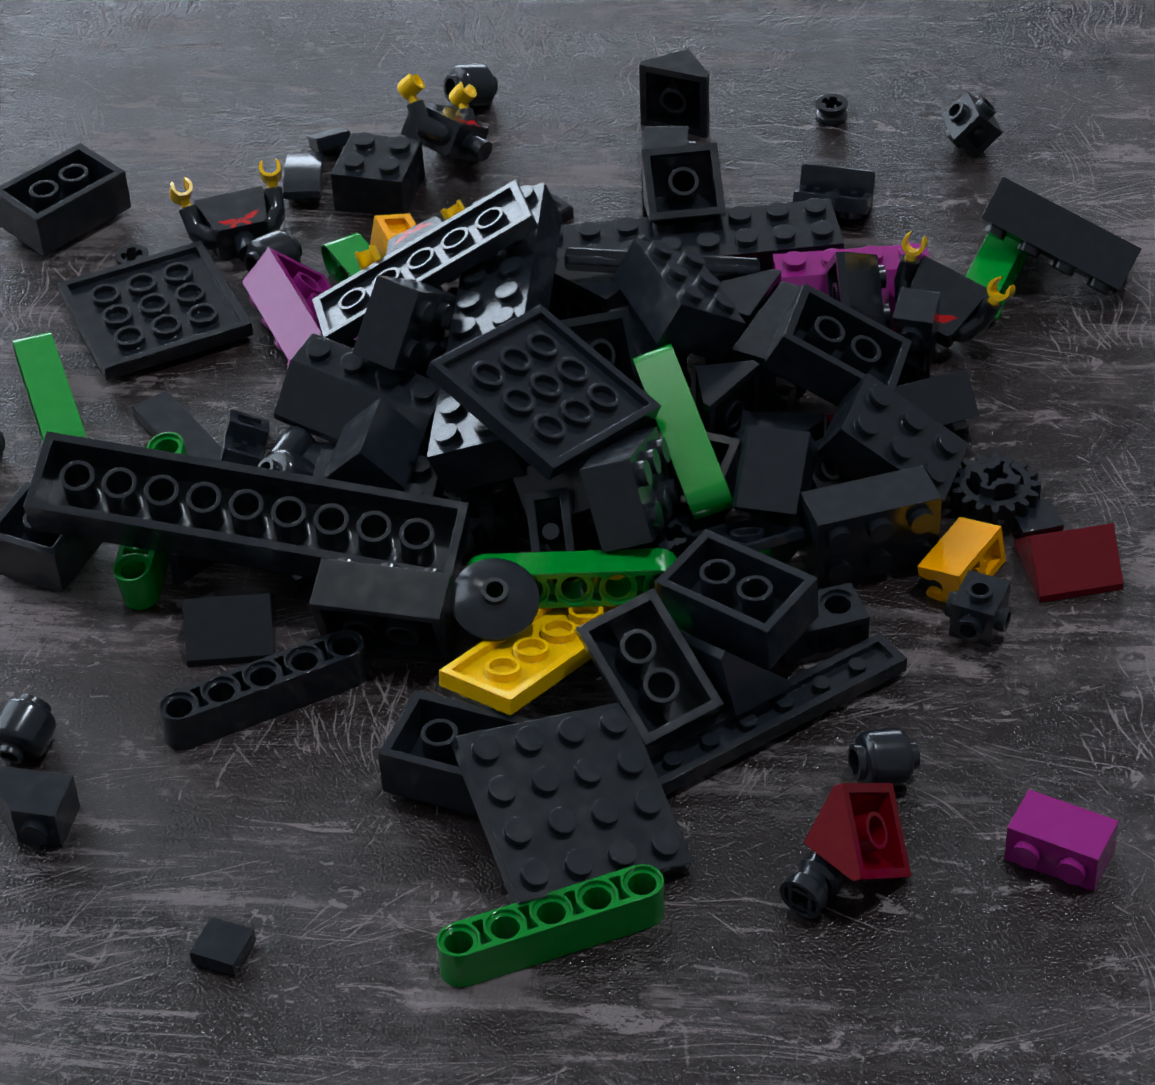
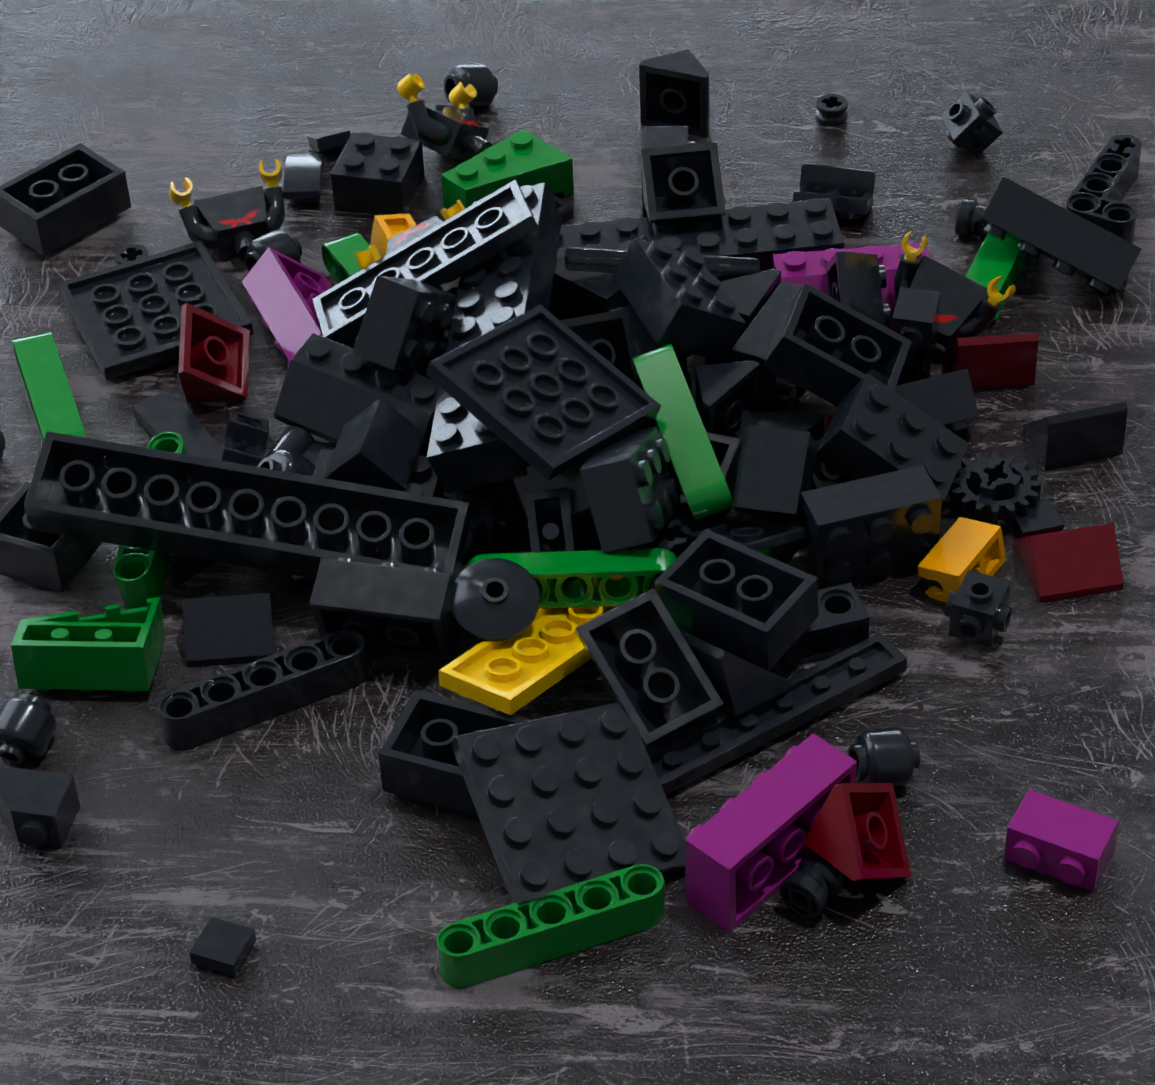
(91, 651): none -> green wedge
(212, 357): none -> dark red slope
(515, 158): none -> green wedge
(760, 835): none -> magenta brick
(968, 219): none -> black wheel
(996, 359): none -> dark red slope
(1078, 435): none -> black slope
(1106, 184): none -> black beam

